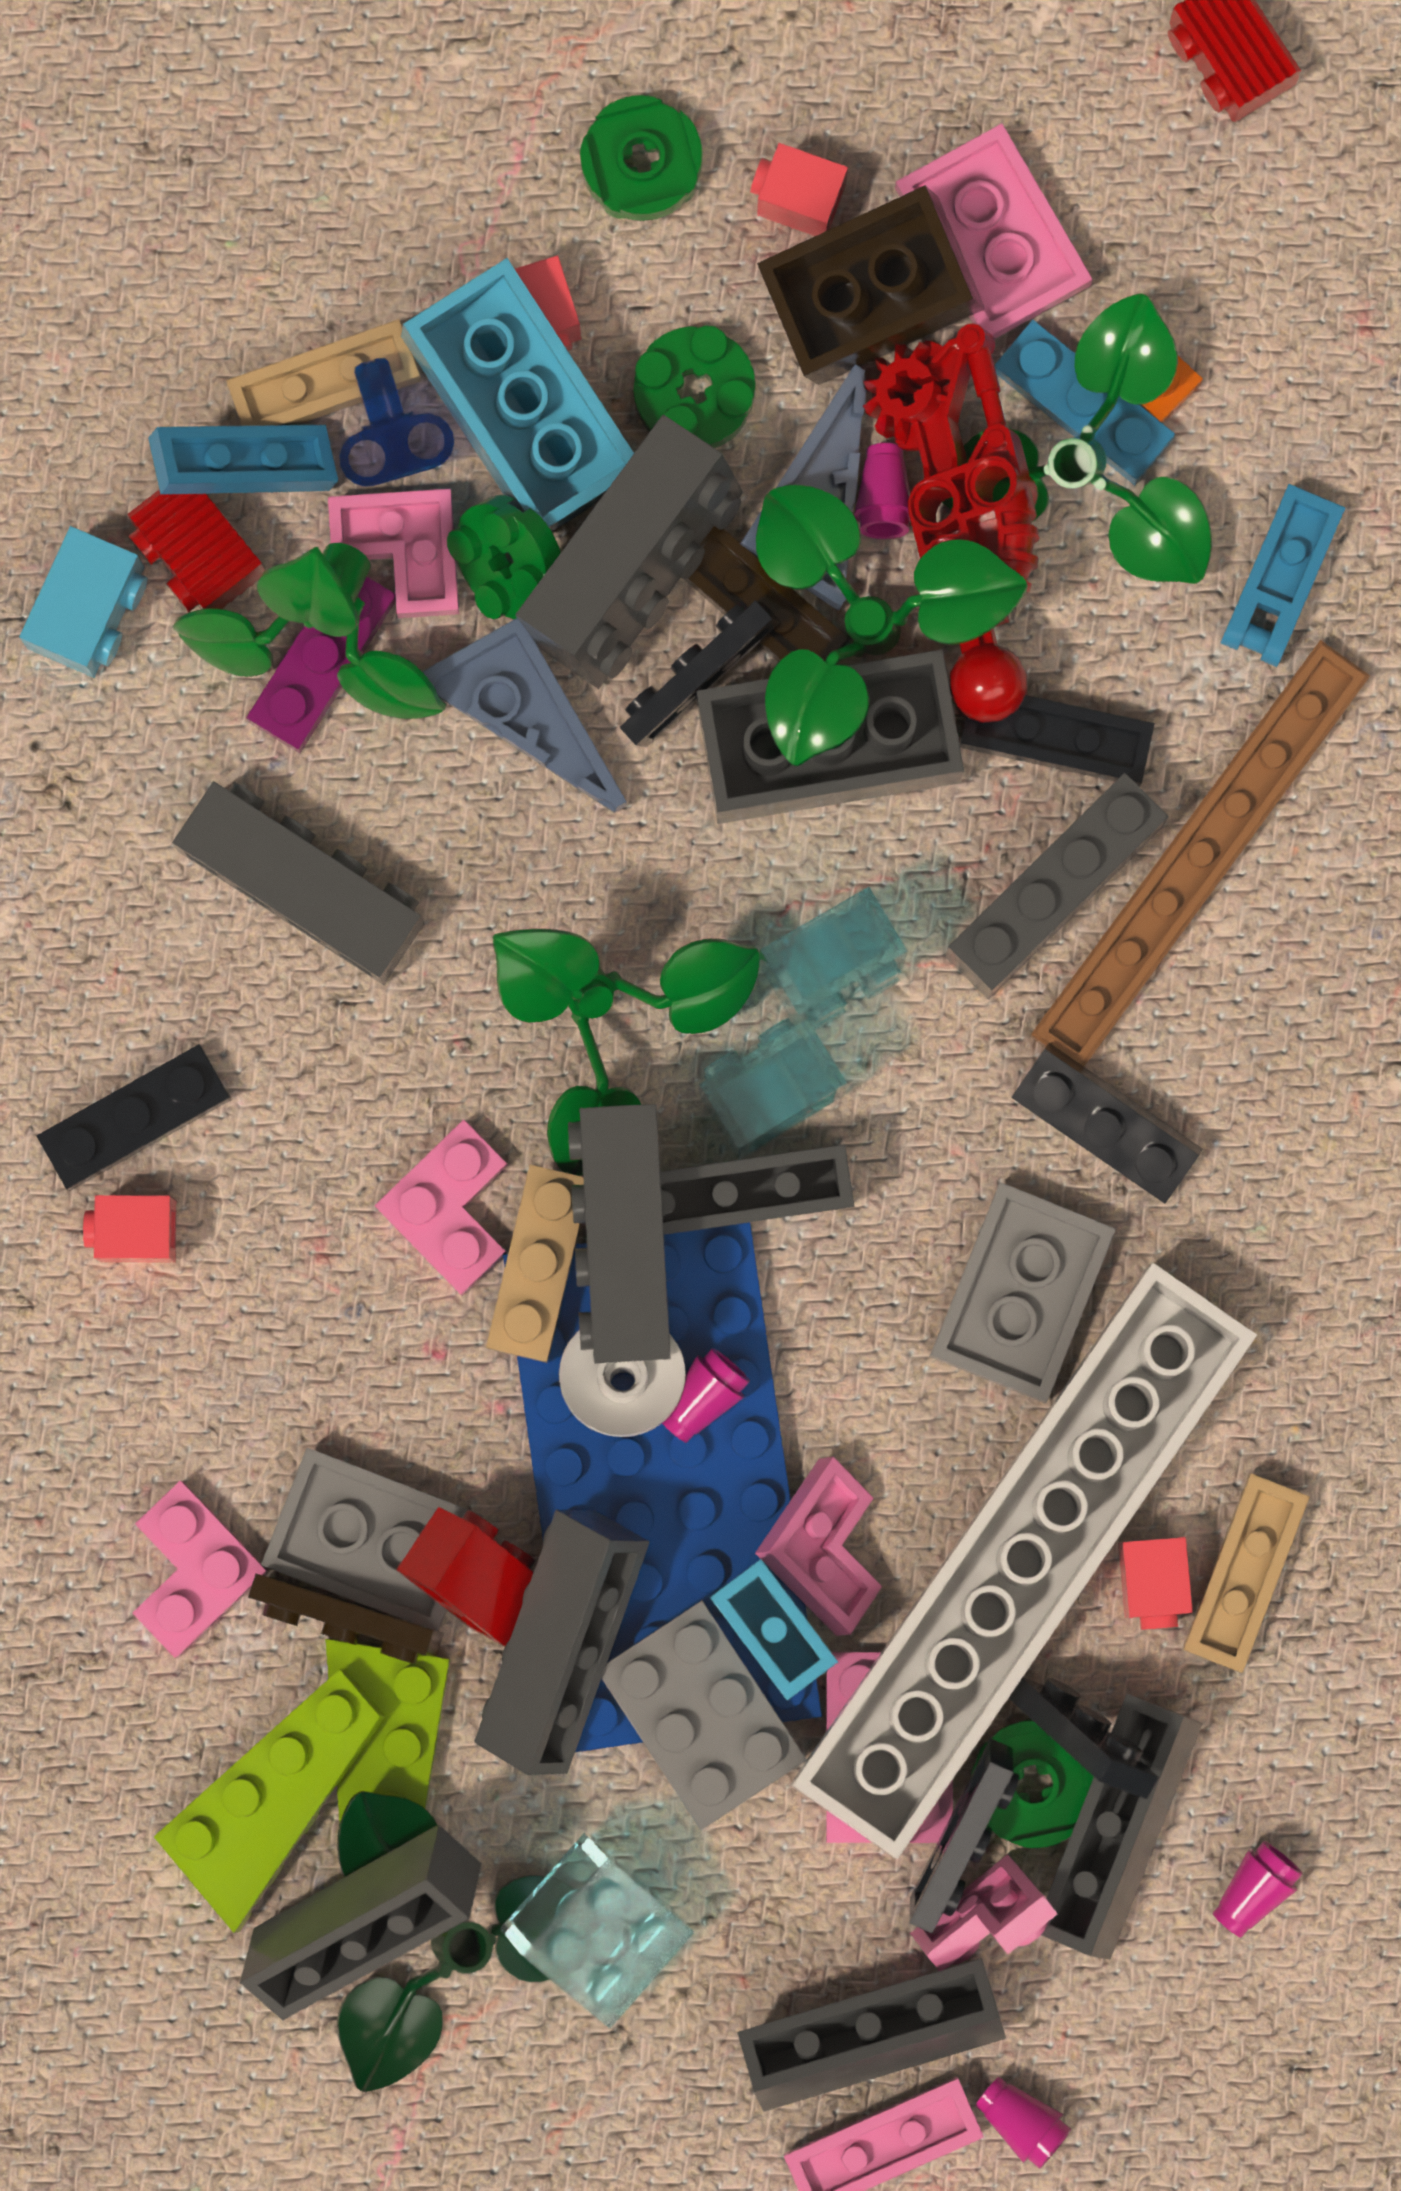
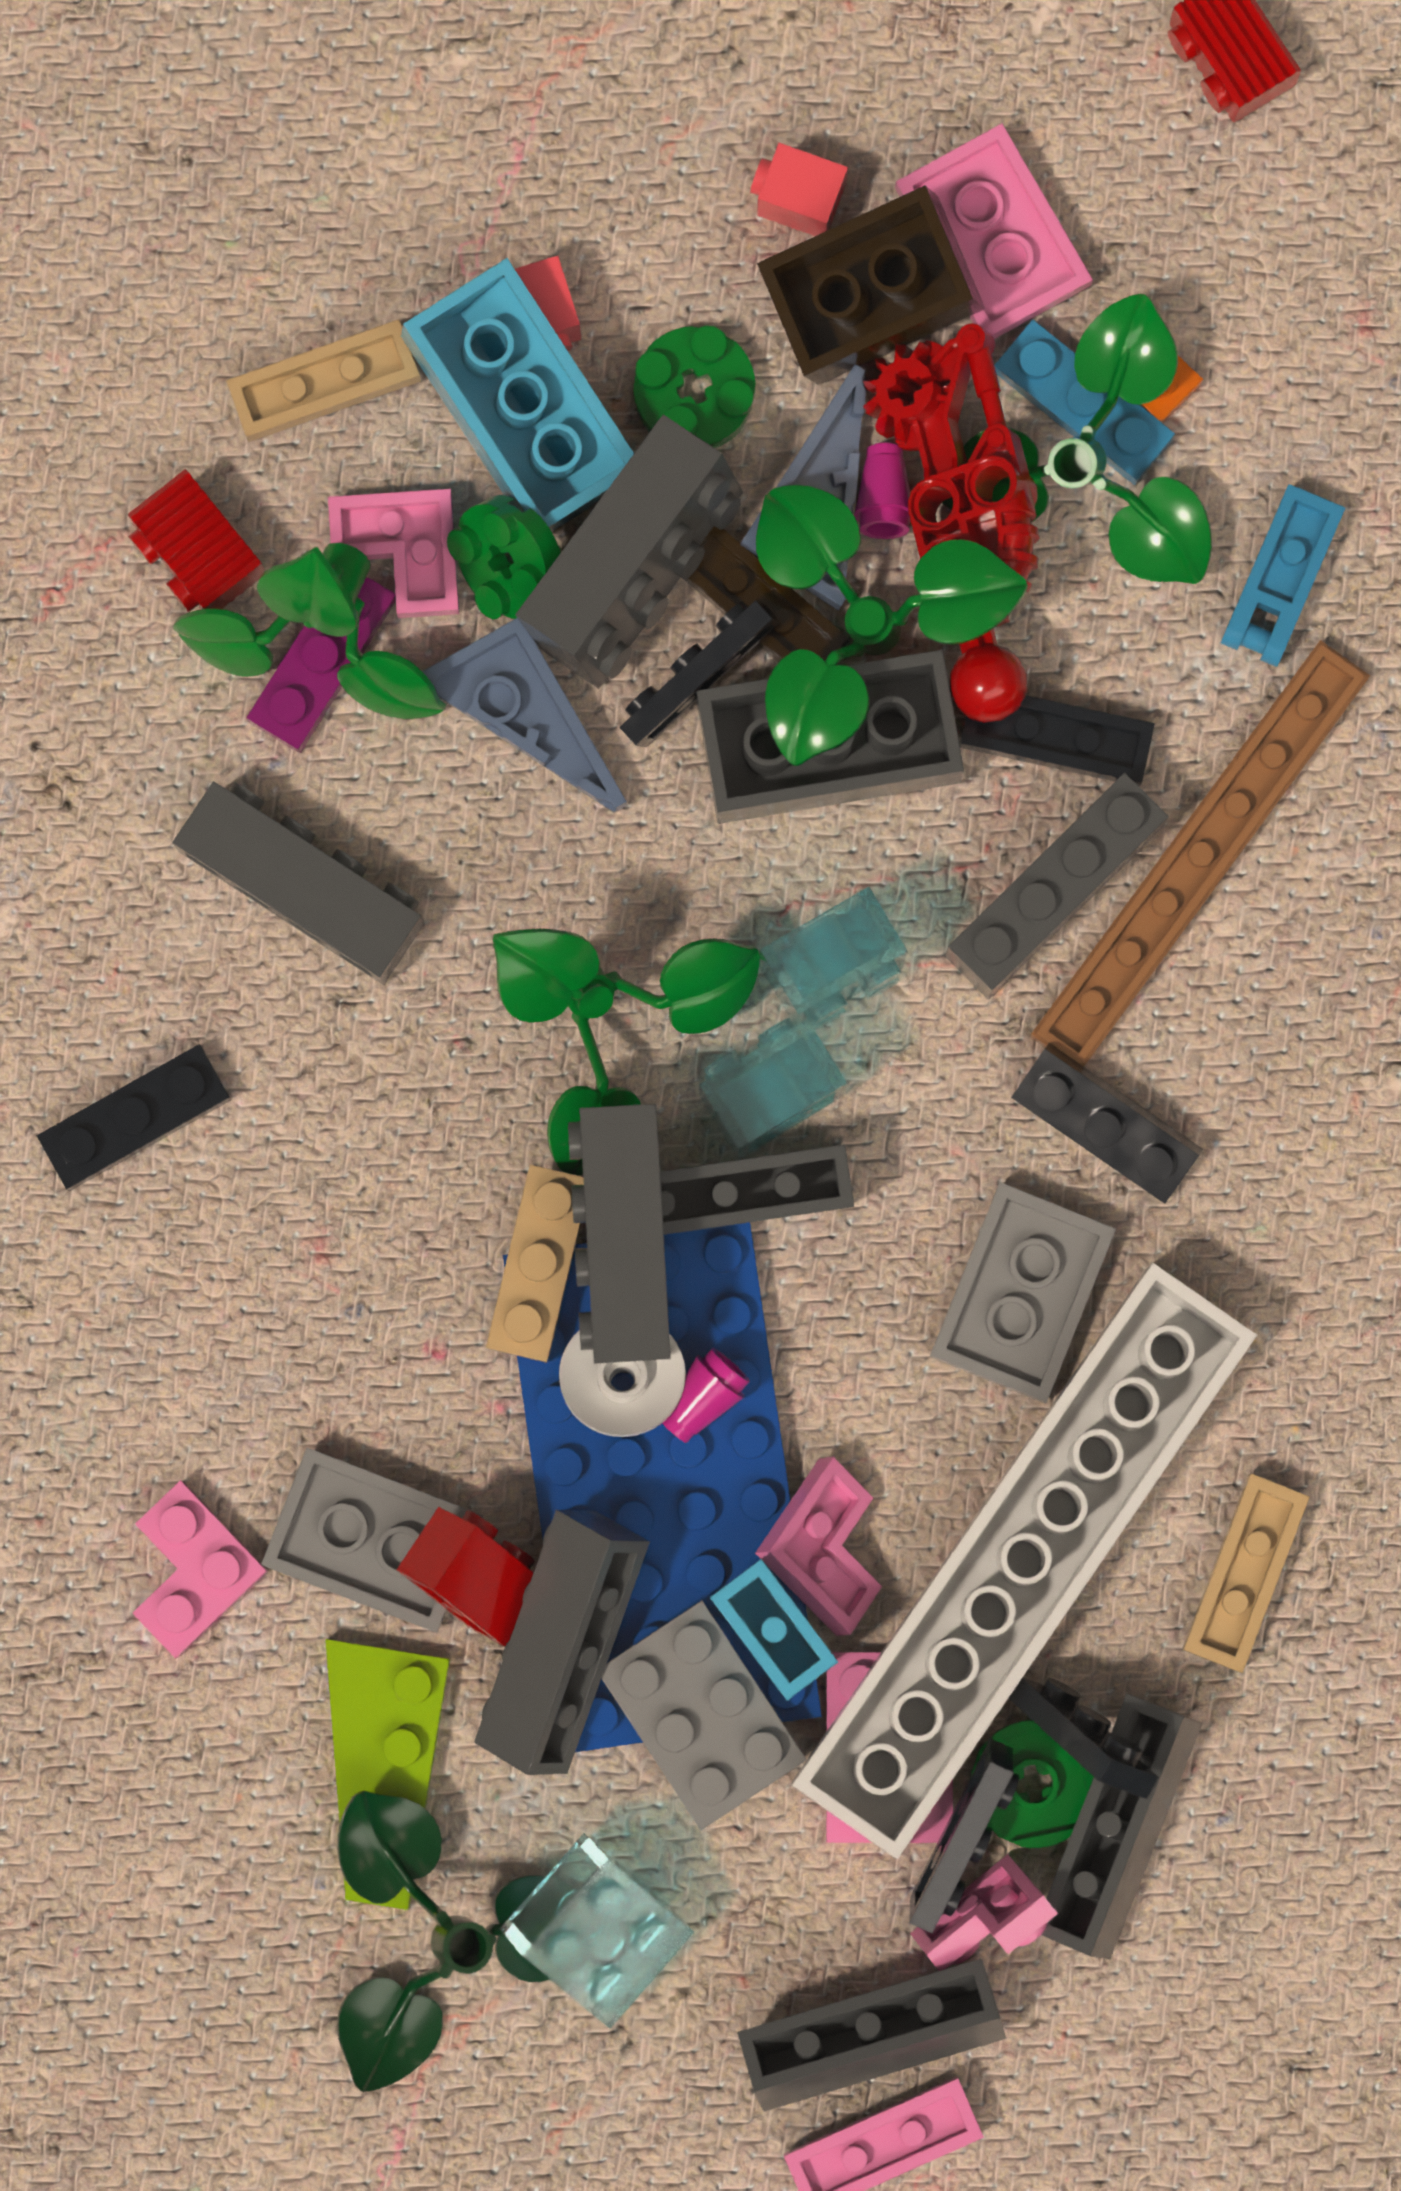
(84, 603): medium azure brick -> none
(131, 1229): coral brick -> none
(242, 459): dark azure plate -> none
(256, 1812): lime wing -> none
(344, 1619): dark brown plate -> none
(361, 1922): dark grey brick -> none
(390, 428): clear blue beam -> none
(431, 1204): bright pink plate -> none
(624, 189): green plate -> none
(1023, 2122): dark pink cone -> none
(1155, 1581): coral brick -> none
(1257, 1888): dark pink cone -> none

